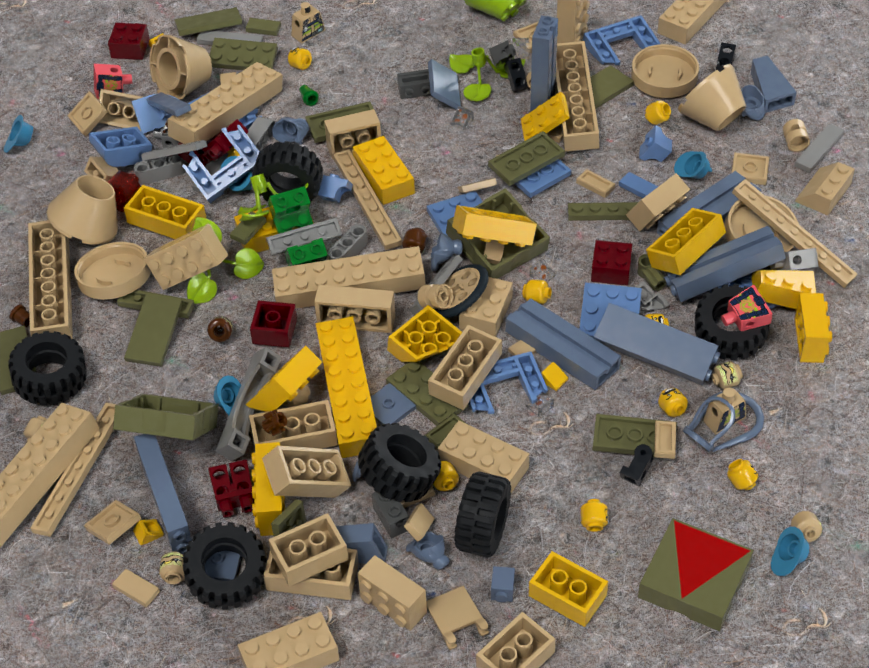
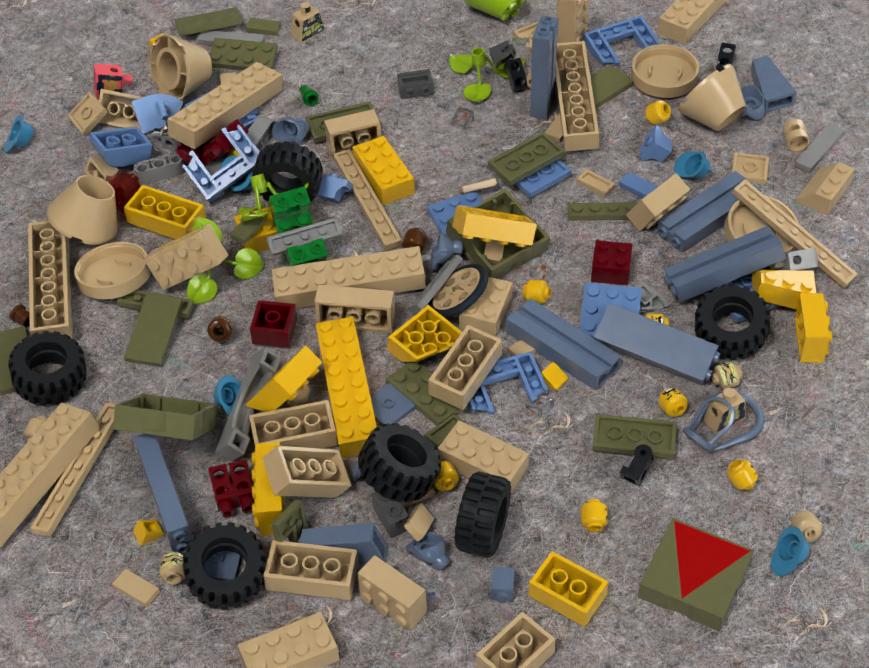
(112, 522): tan tile -> none
(128, 41): dark red brick -> none
(169, 104): sand blue tile -> none
(174, 150): light grey tile -> none
(274, 422): reddish brown gear -> none
(299, 58): yellow head -> none
(308, 549): tan brick -> none
(350, 243): light grey beam -> none
(436, 296): tan wheel -> none
(444, 84): sand blue tile -> none
(454, 612): tan flag -> none
(545, 116): yellow plate -> none
(652, 276): olive piece -> none
(665, 439): tan tile -> none
(686, 241): yellow brick -> none
(747, 310): coral torso -> none

